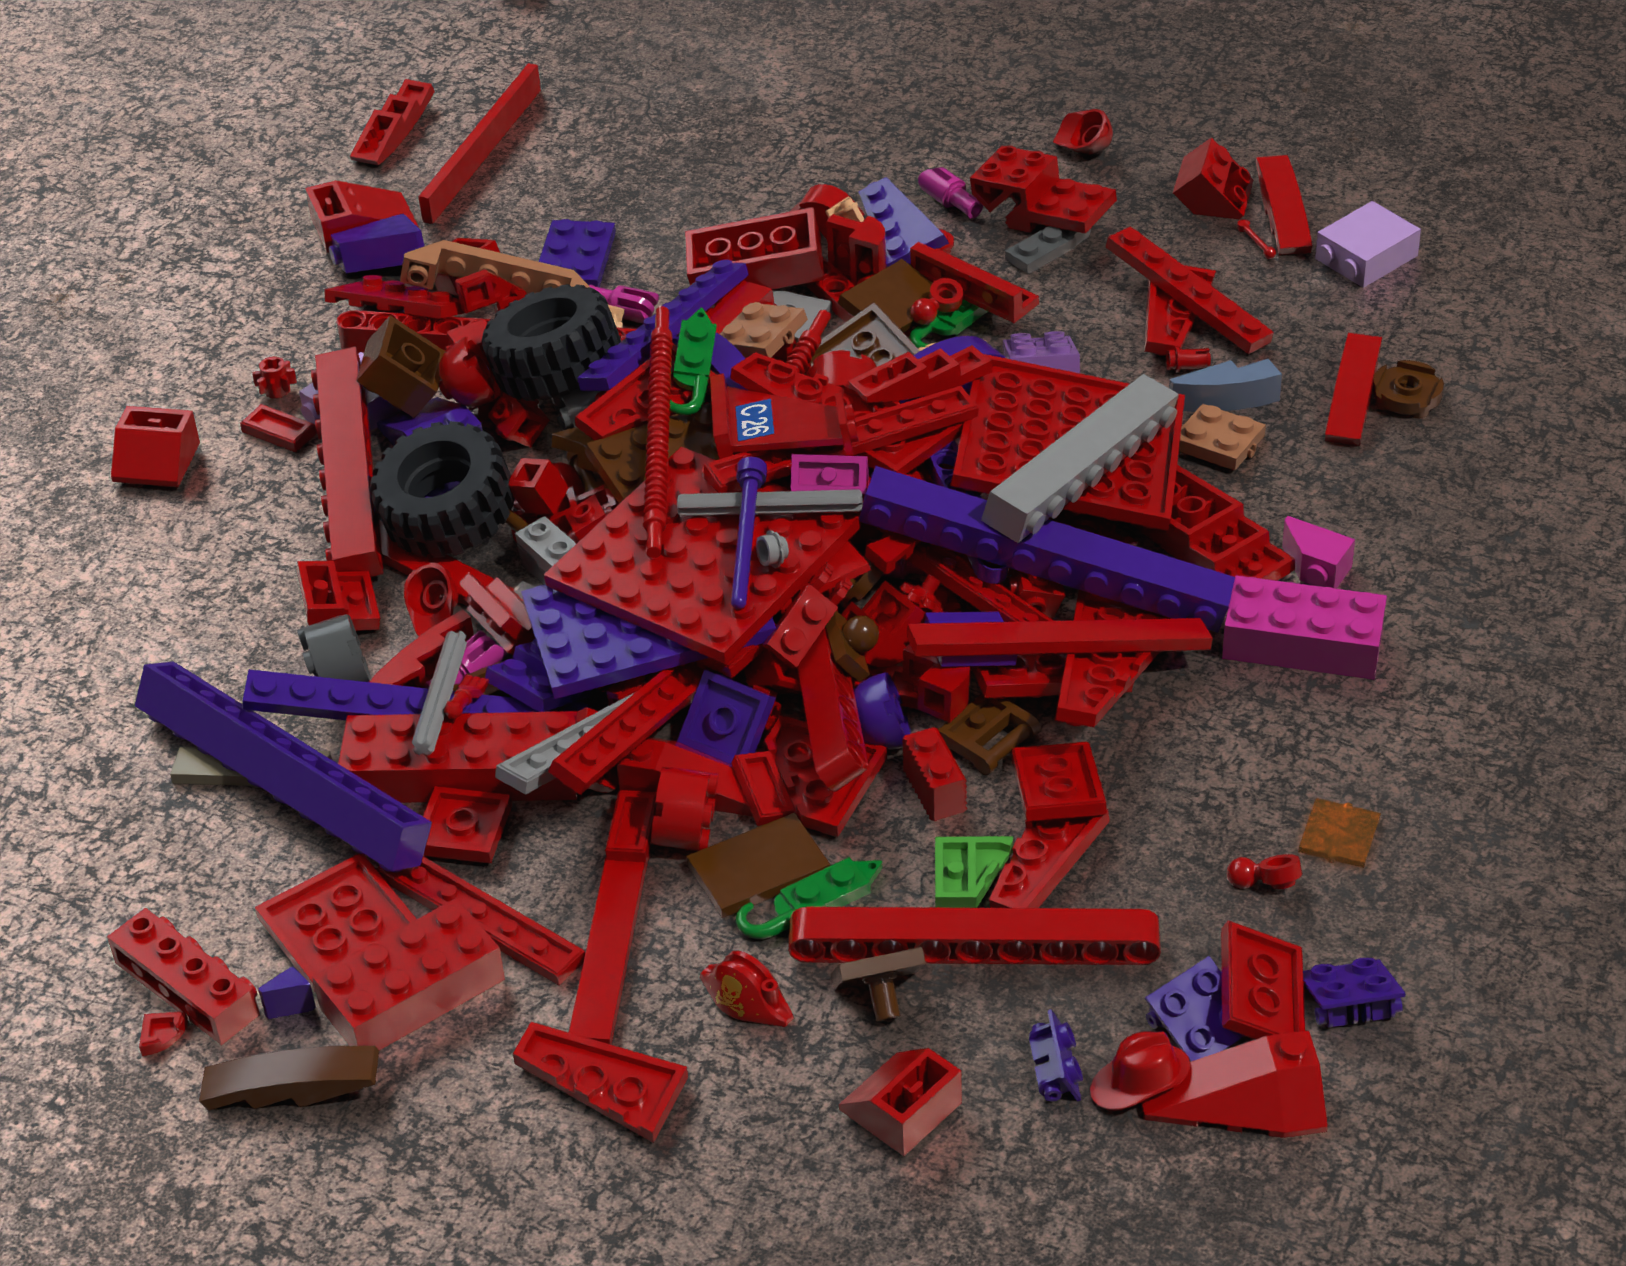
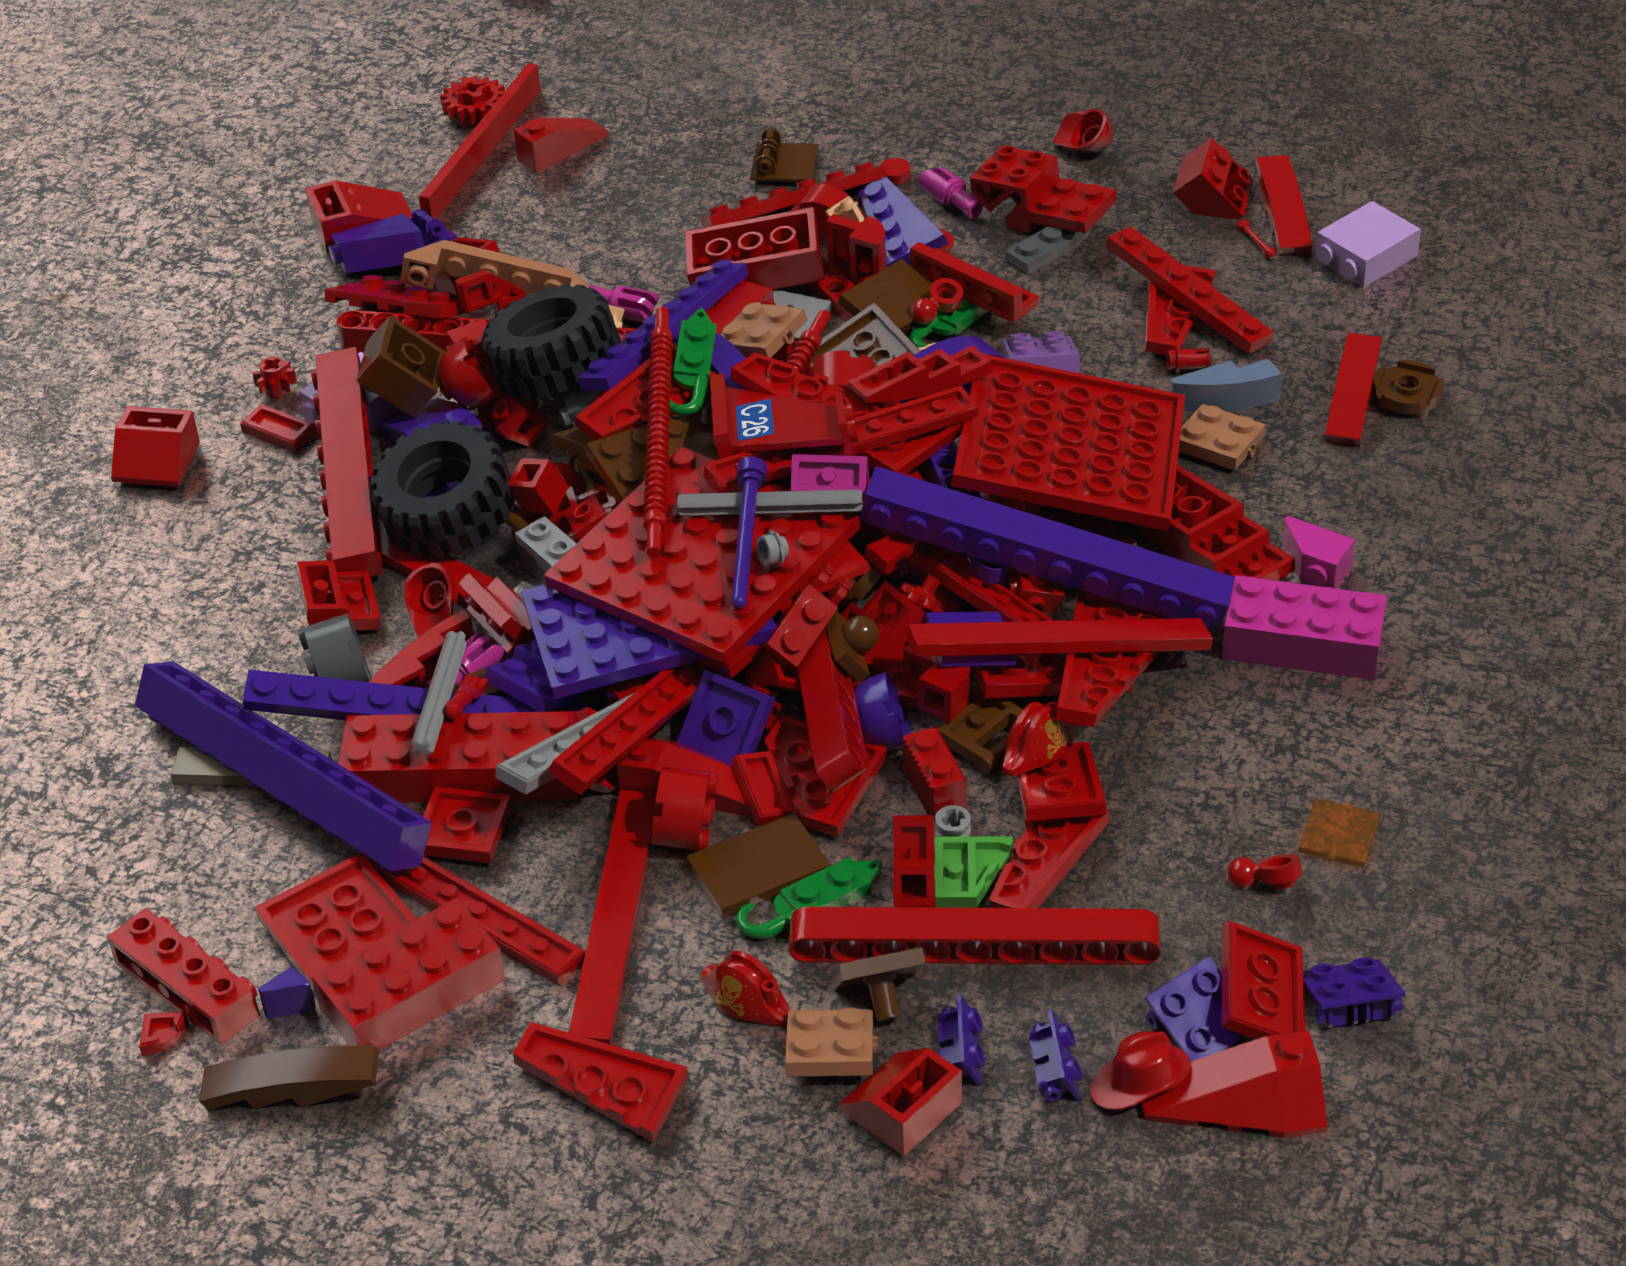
(393, 123): red slope -> none
(431, 228): none -> dark purple hinge
(470, 98): none -> red gear
(550, 140): none -> red slope
(579, 247): dark purple plate -> none
(631, 827): red tile -> none
(780, 198): none -> red plate
(783, 160): none -> reddish brown hinge
(829, 1042): none -> nougat plate
(897, 170): none -> red tile
(913, 861): none -> red brick
(956, 815): none -> light grey bush
(962, 1028): none -> dark purple hinge
(1035, 739): none -> red hat
(1080, 458): light grey brick -> none

